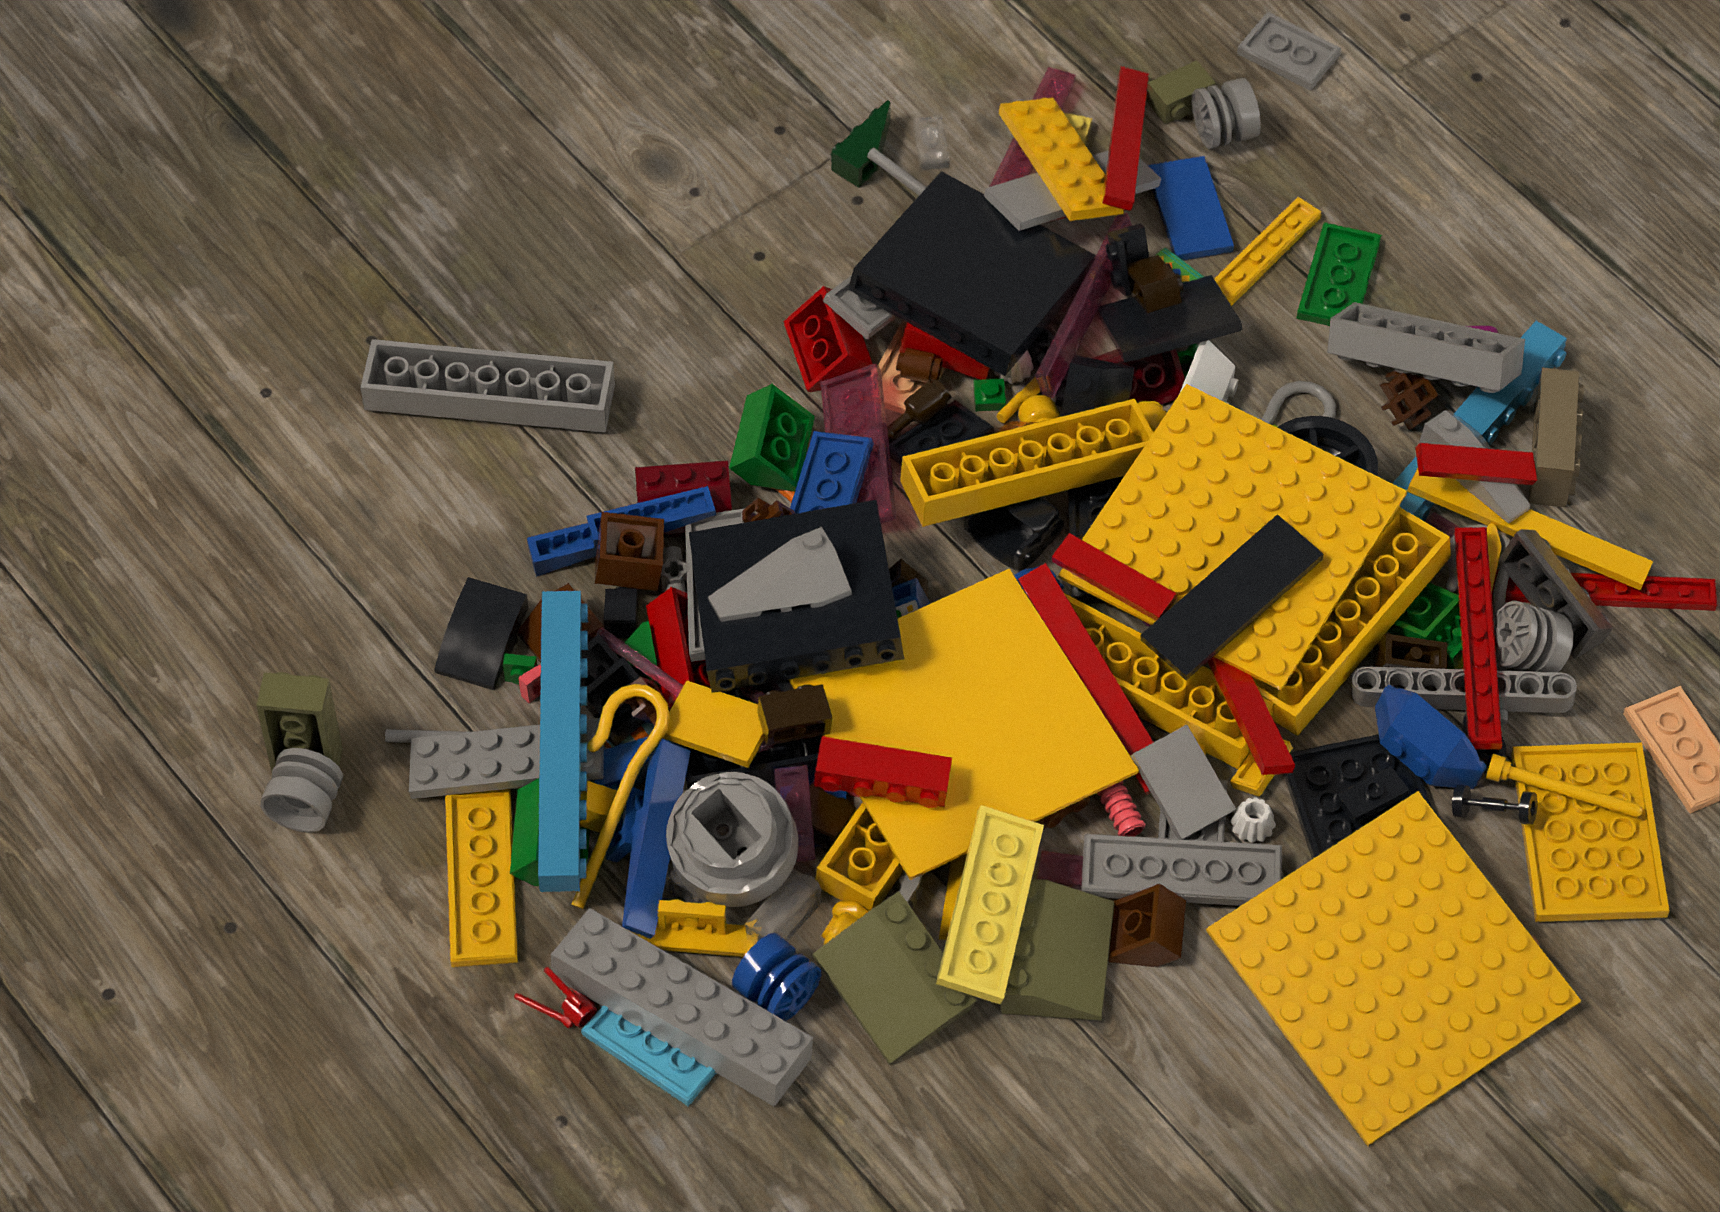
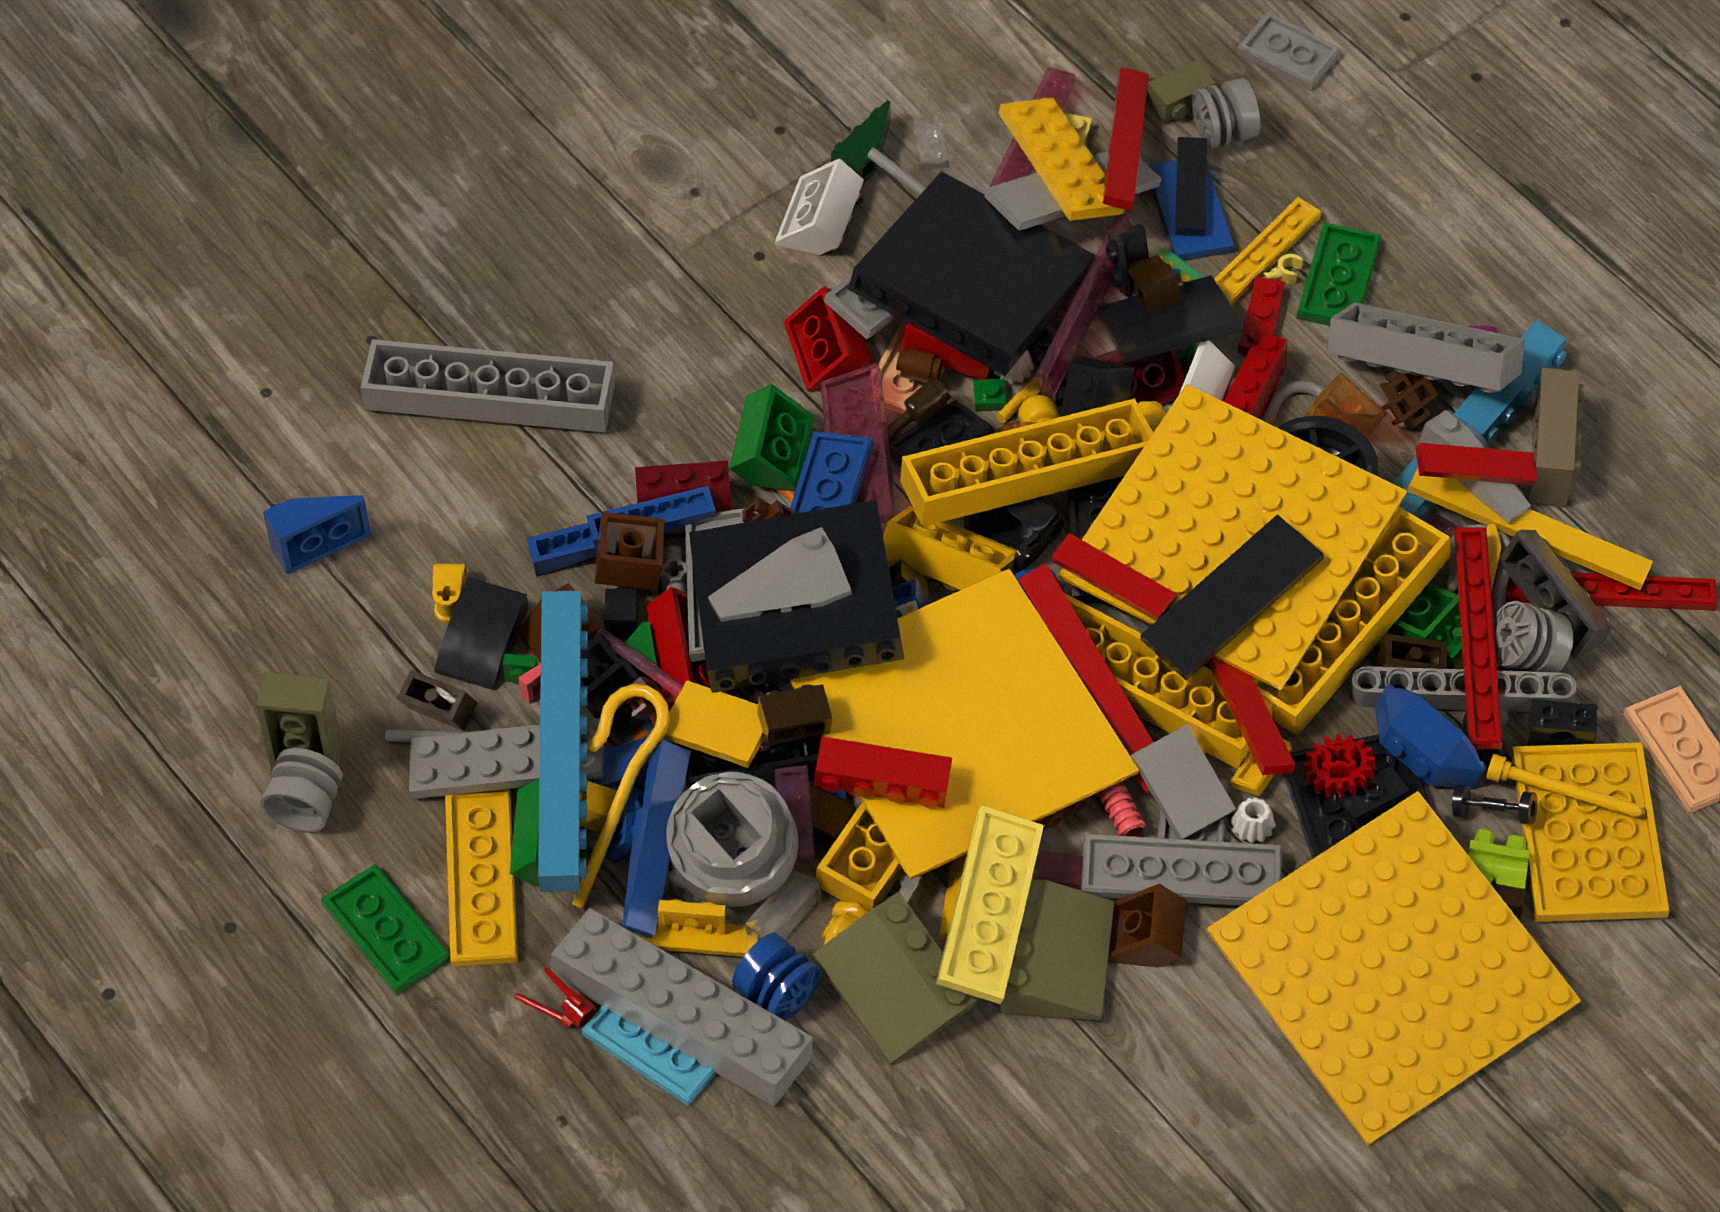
(314, 528): none -> blue slope
(385, 929): none -> green tile
(437, 700): none -> dark brown brick
(447, 586): none -> yellow piece
(820, 209): none -> white slope
(945, 551): none -> yellow slope
(1191, 186): none -> black tile
(1259, 375): none -> red brick
(1262, 311): none -> red plate
(1282, 274): none -> light yellow piece
(1340, 765): none -> red gear
(1348, 403): none -> clear orange slope
(1502, 866): none -> lime hips
(1561, 723): none -> black brick

